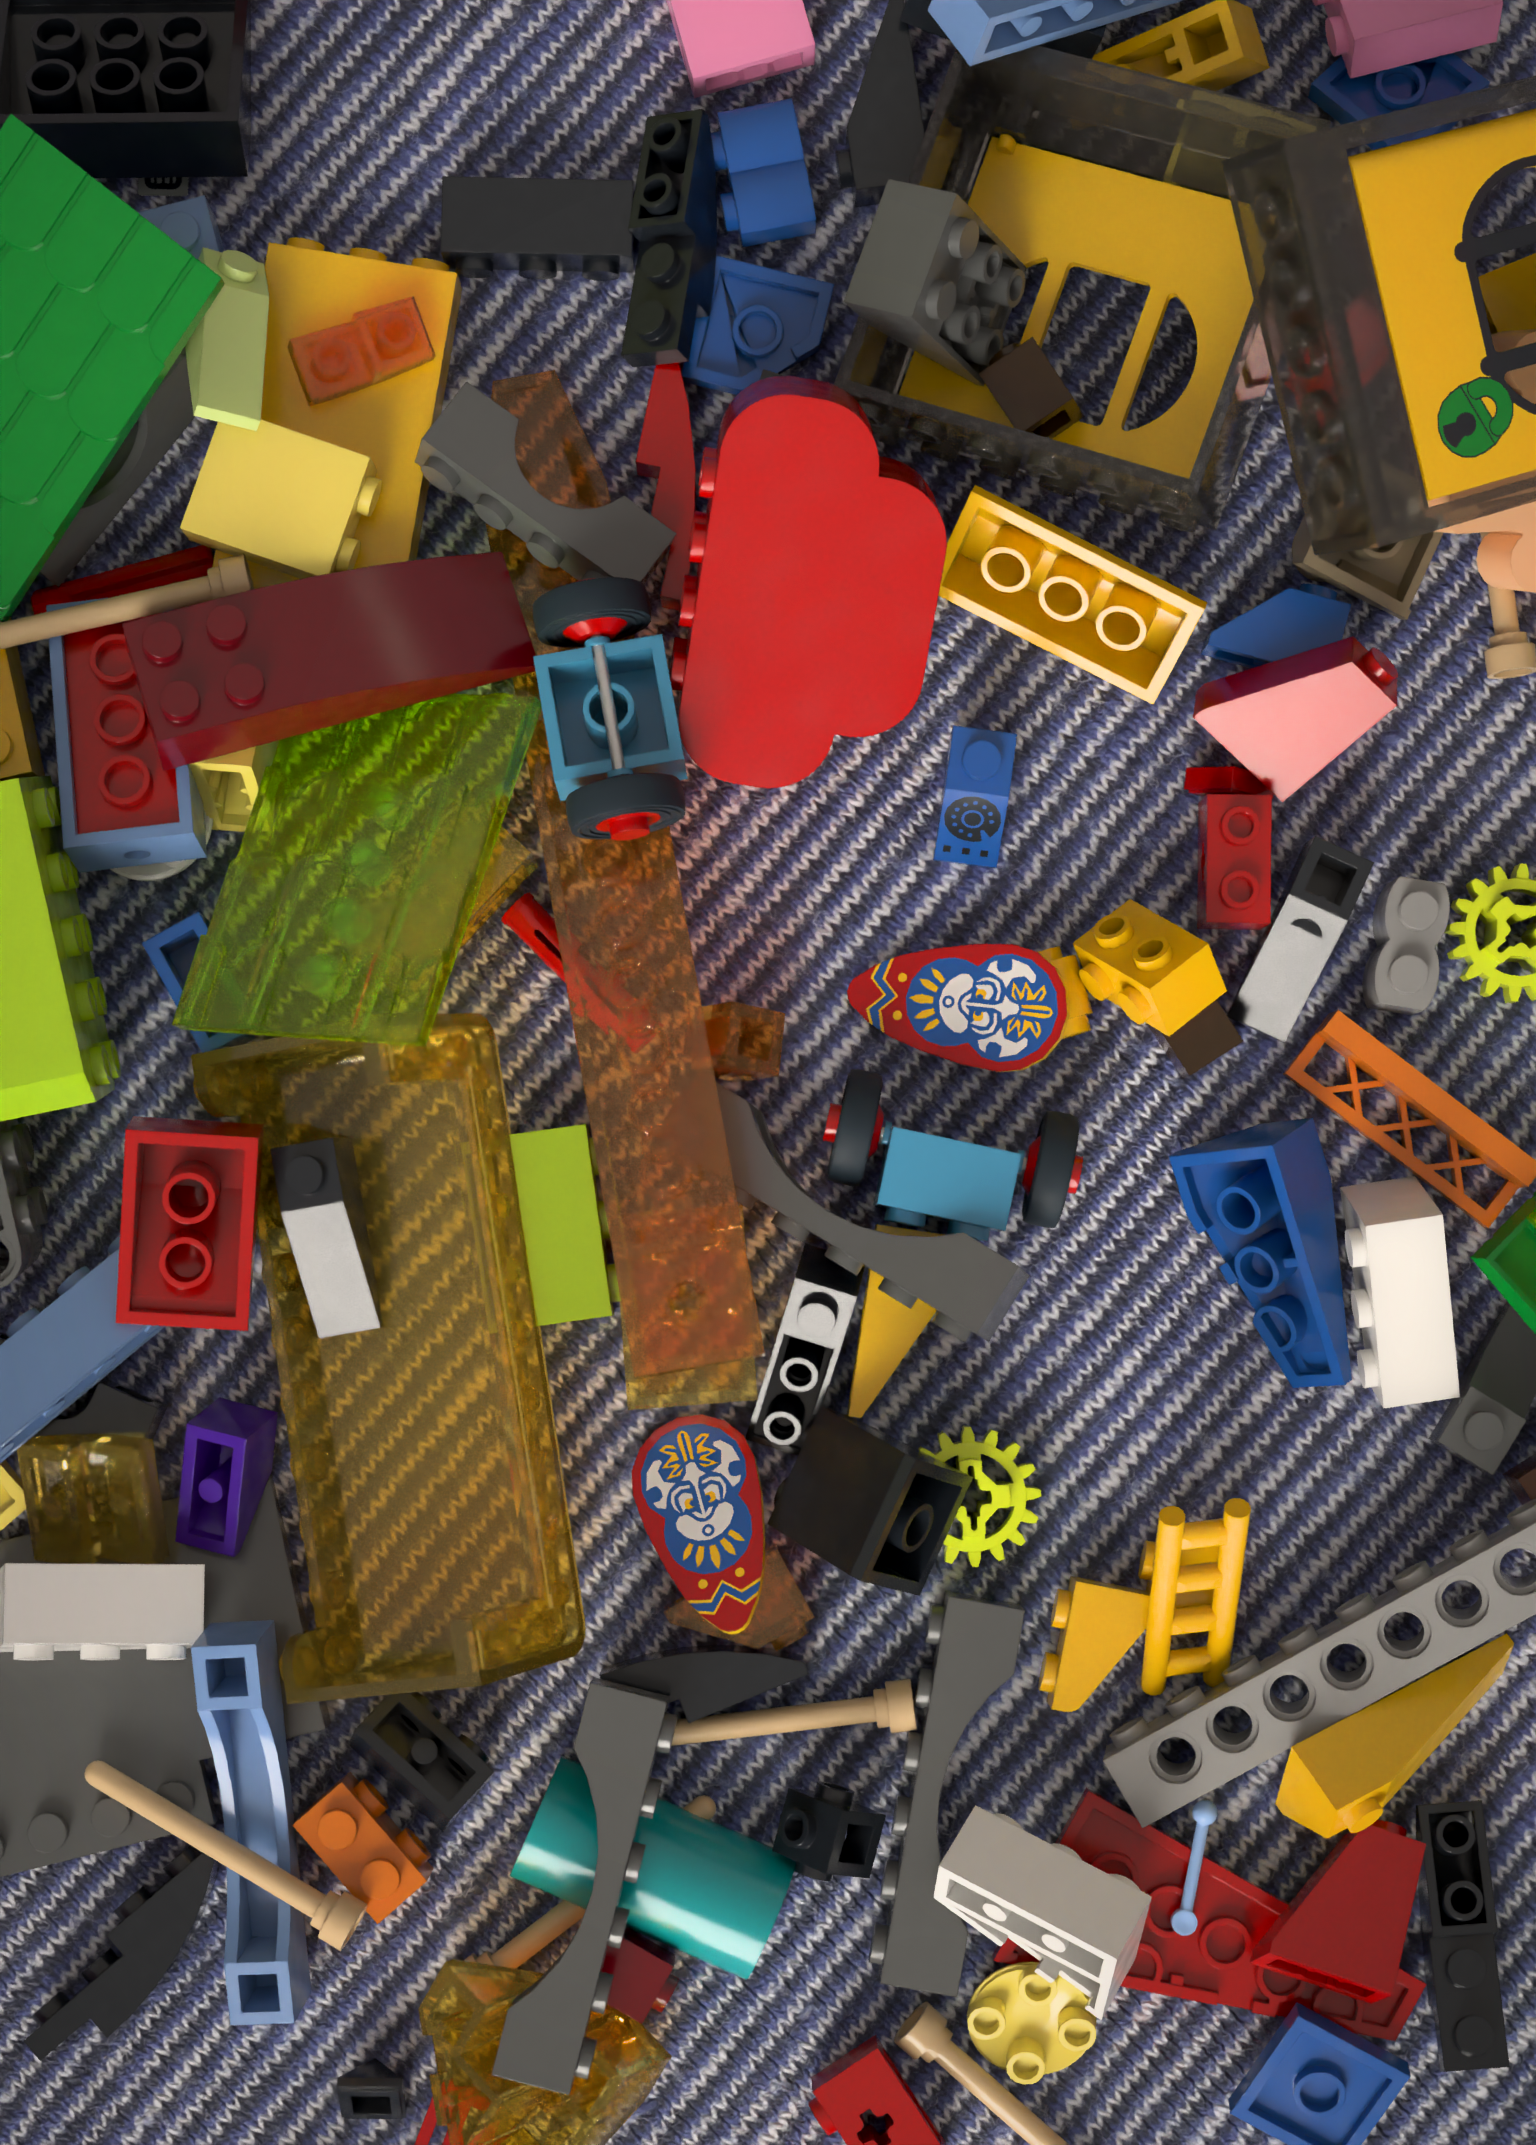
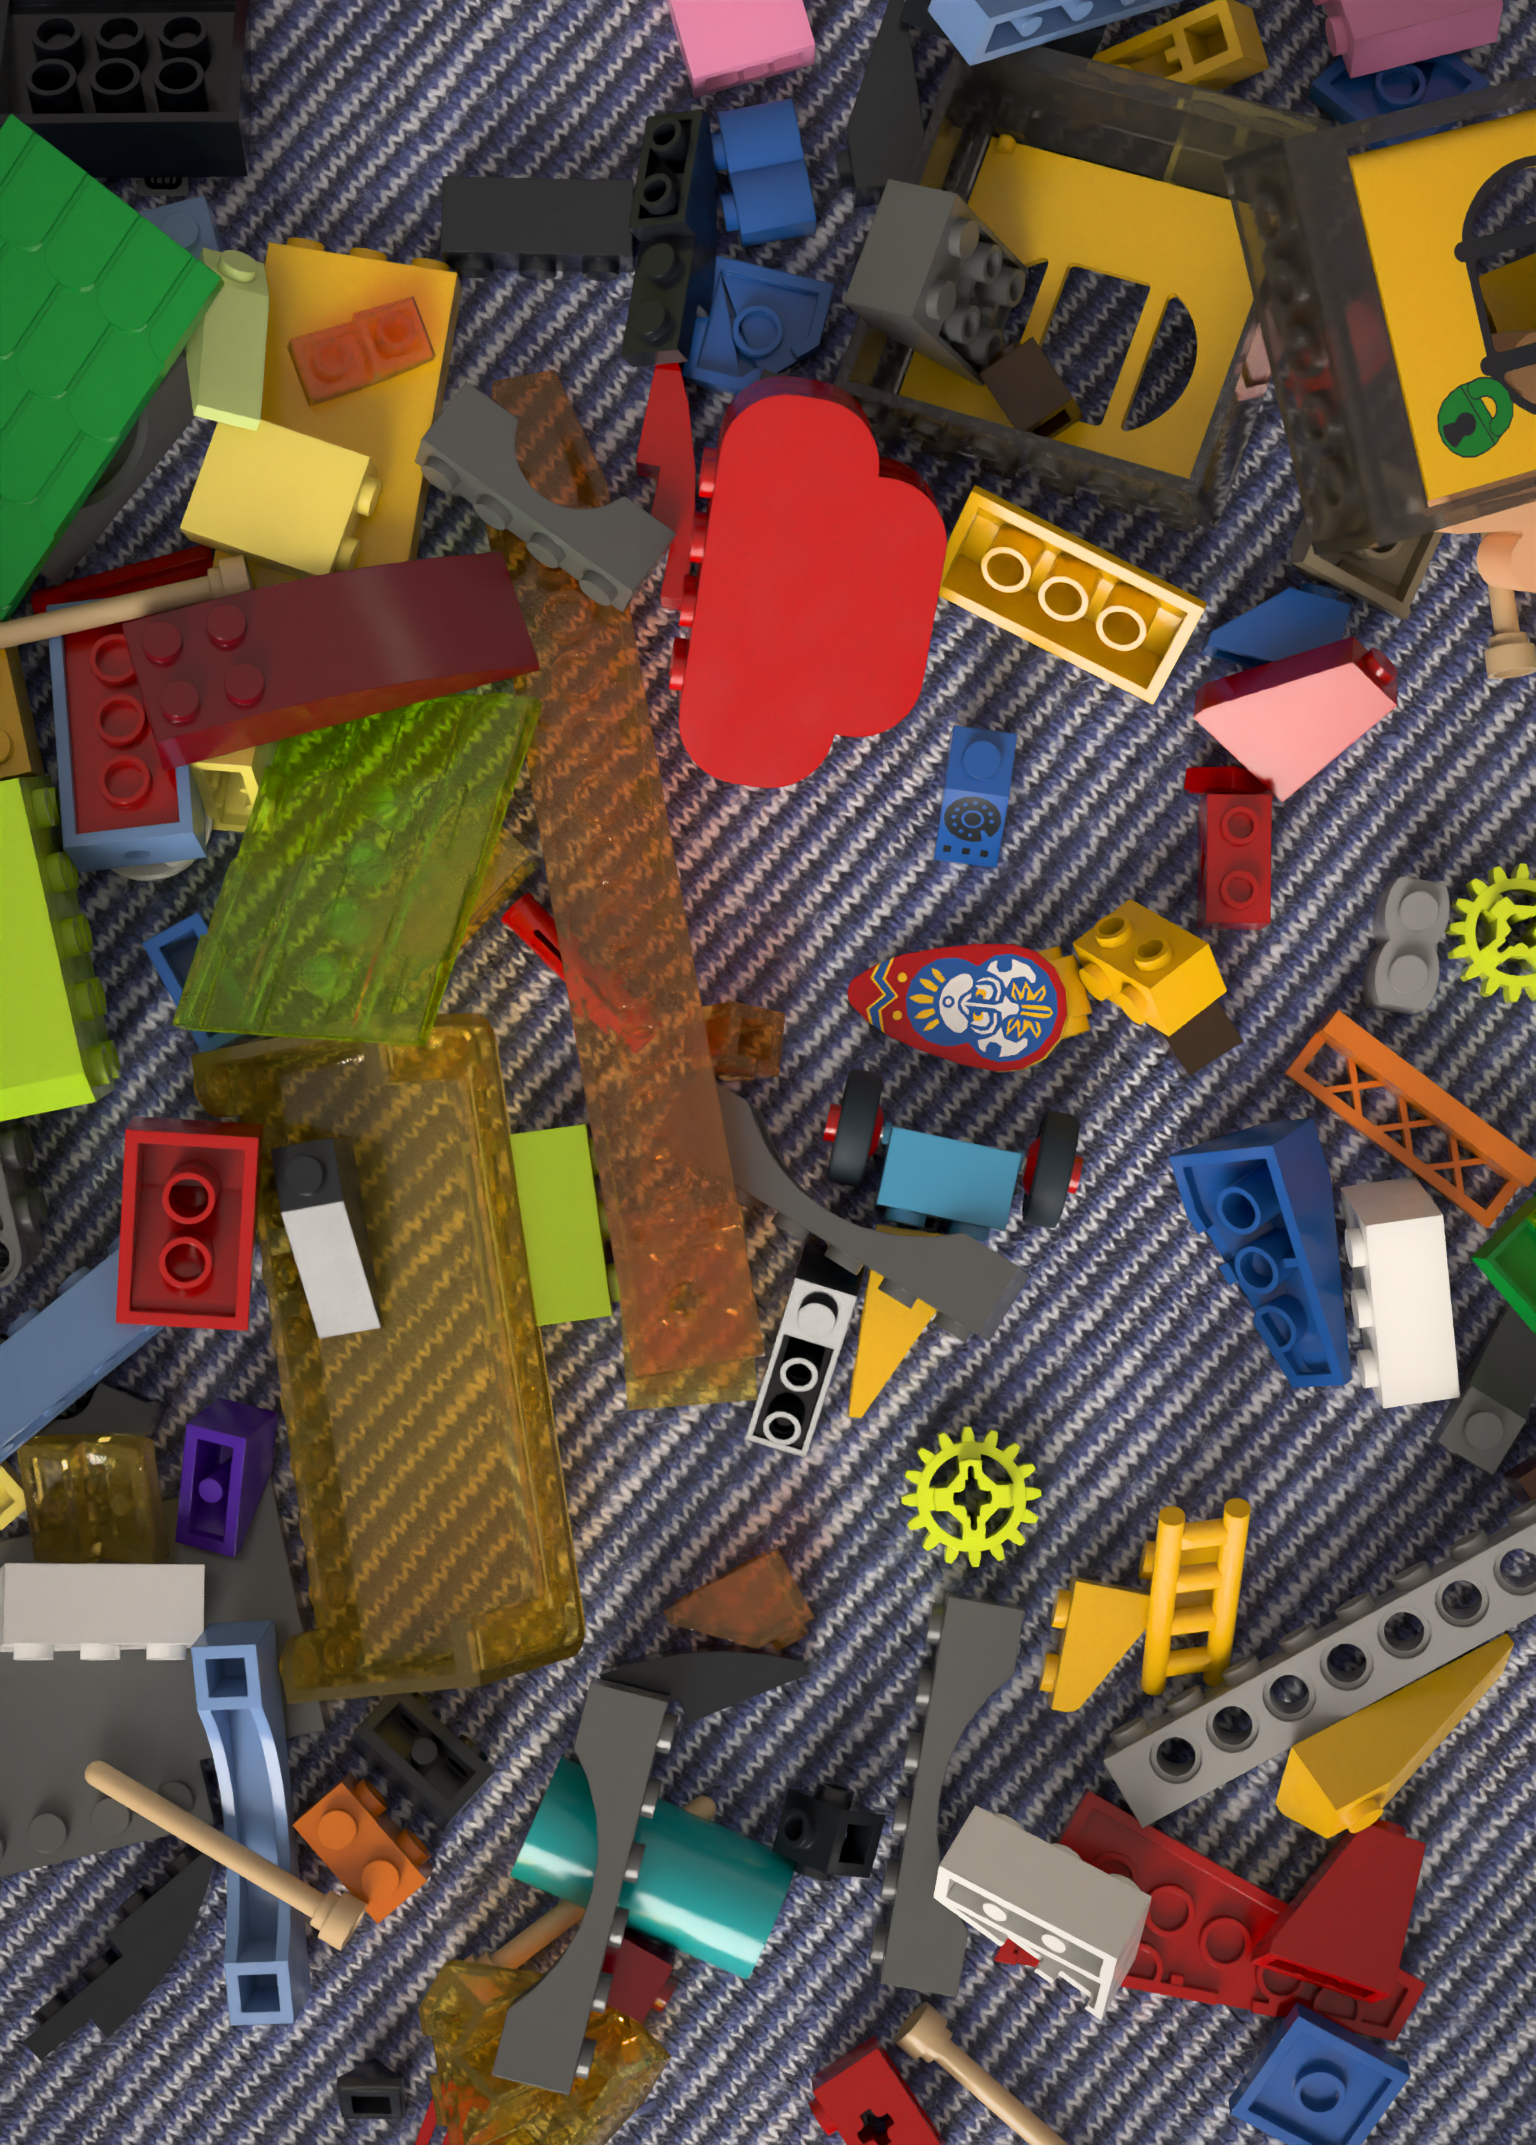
(609, 710): brick -> none
(705, 1515): shield -> none
(868, 1502): black slope -> none
(888, 1707): tan piece -> none
(1029, 2023): light yellow dish -> none
(1183, 1919): light blue hinge -> none
(1300, 937): slope -> none
(1459, 1936): black slope -> none

